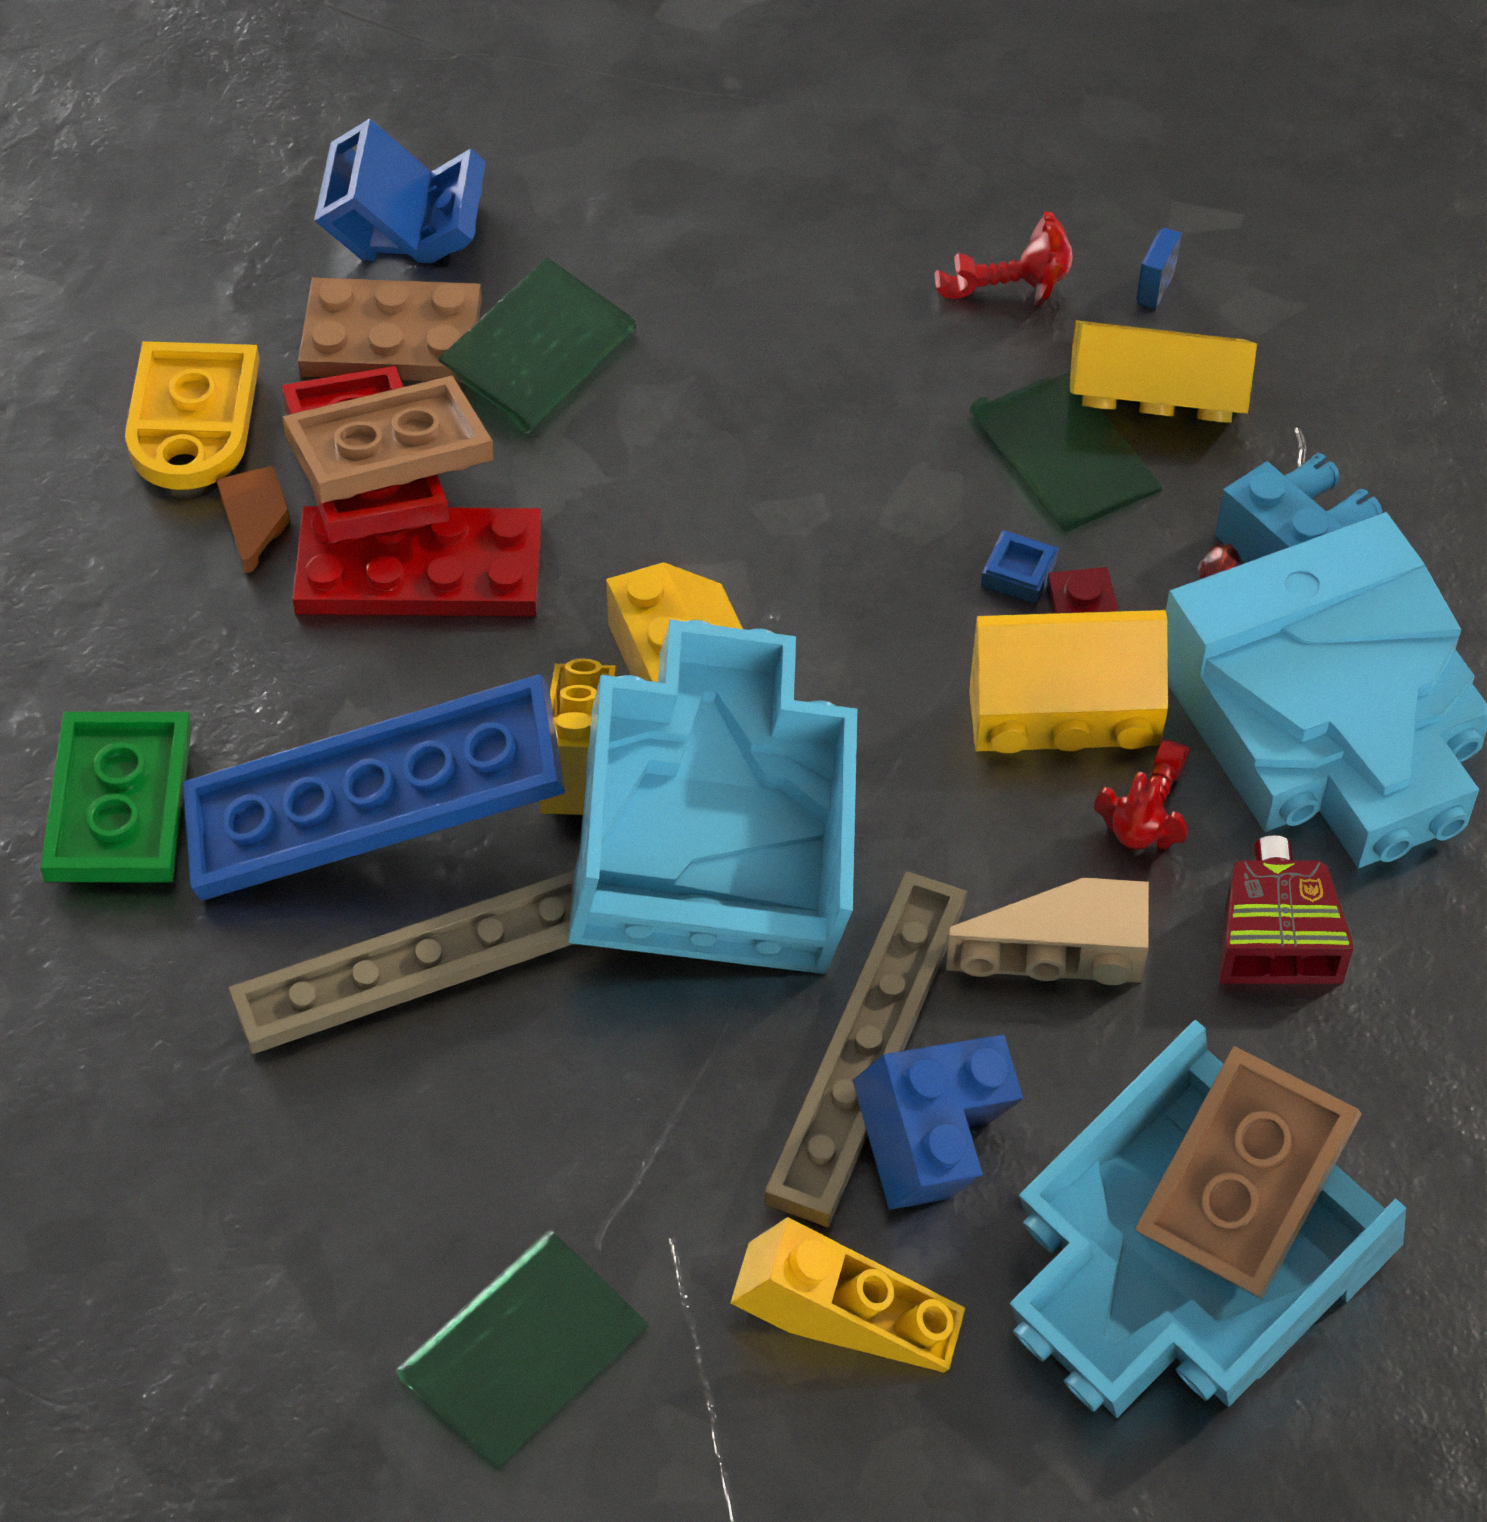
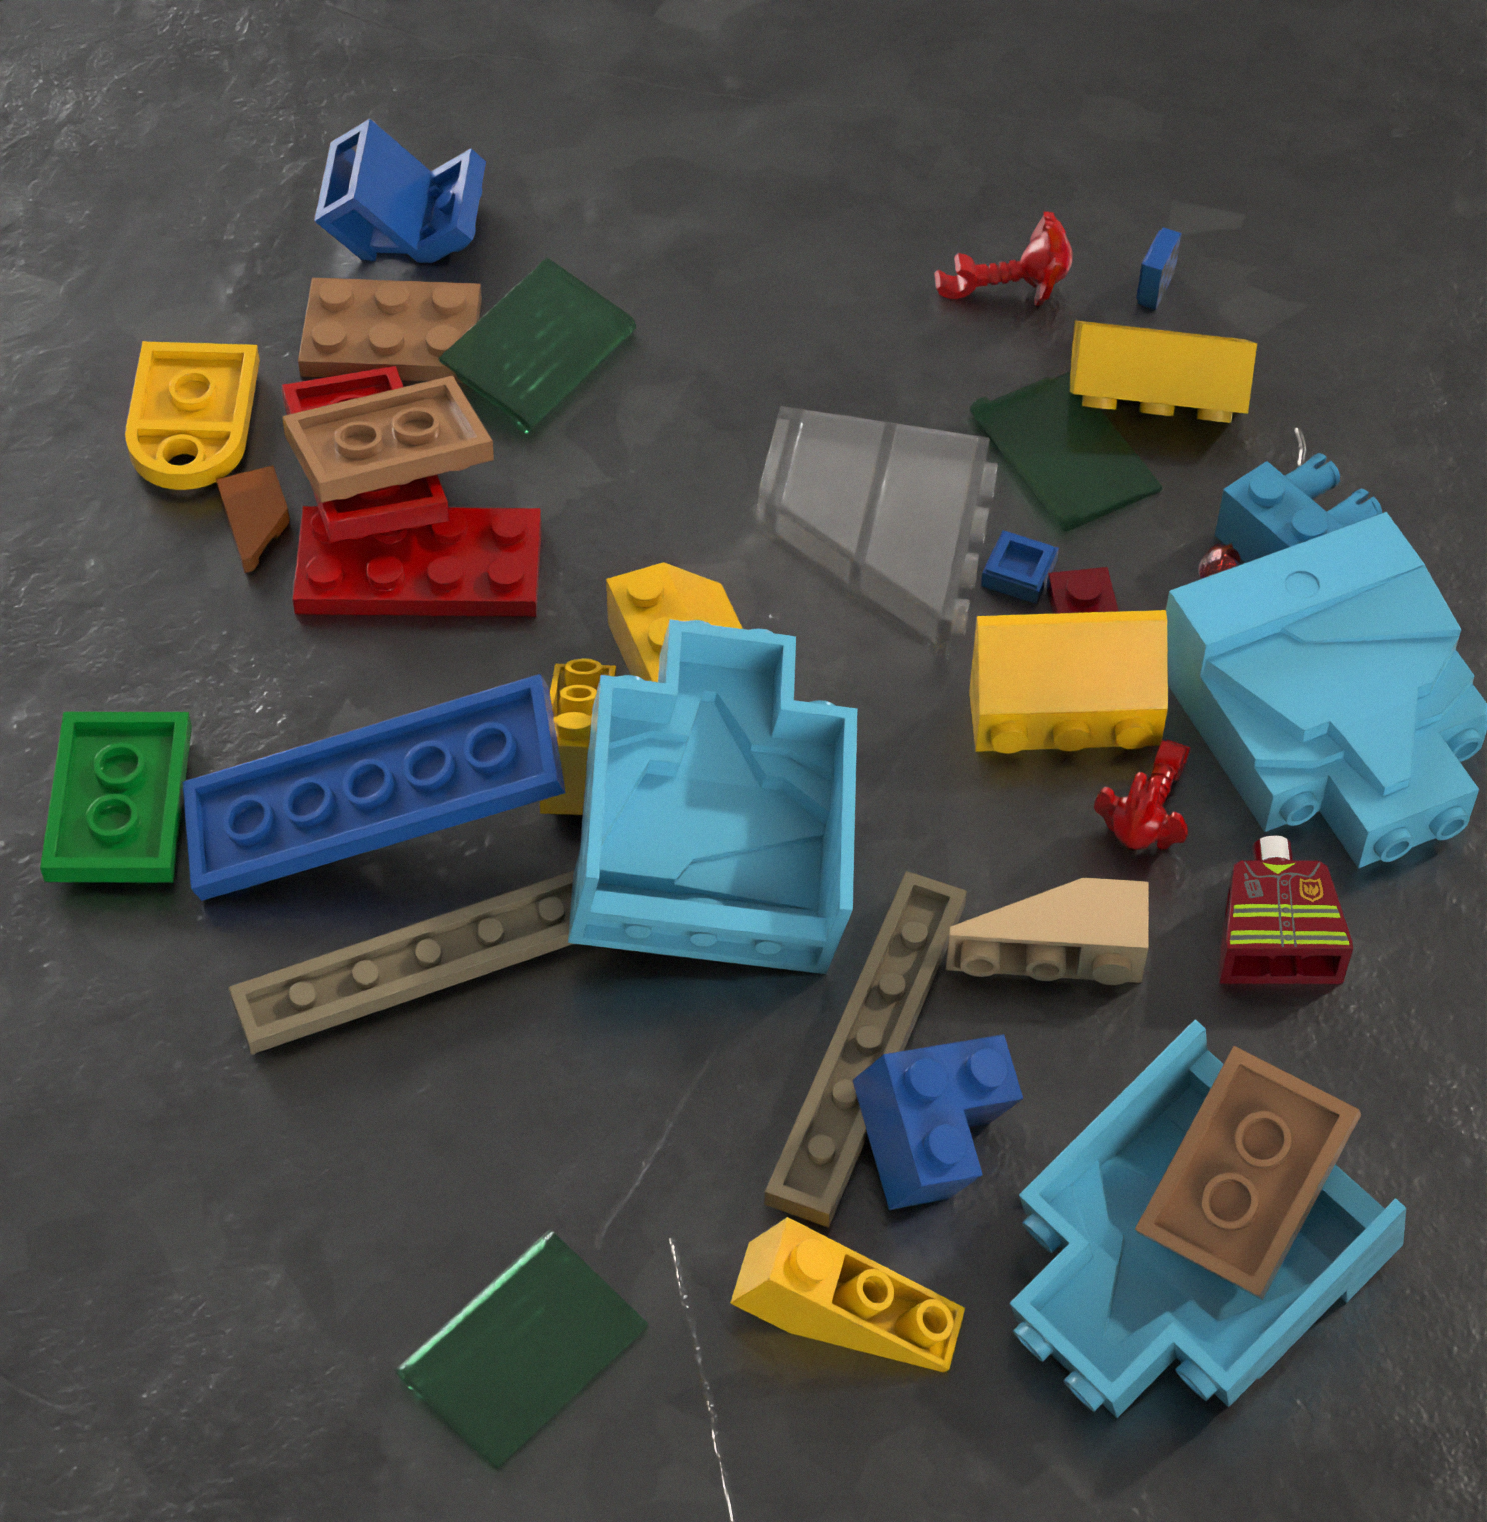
(881, 514): none -> clear slope

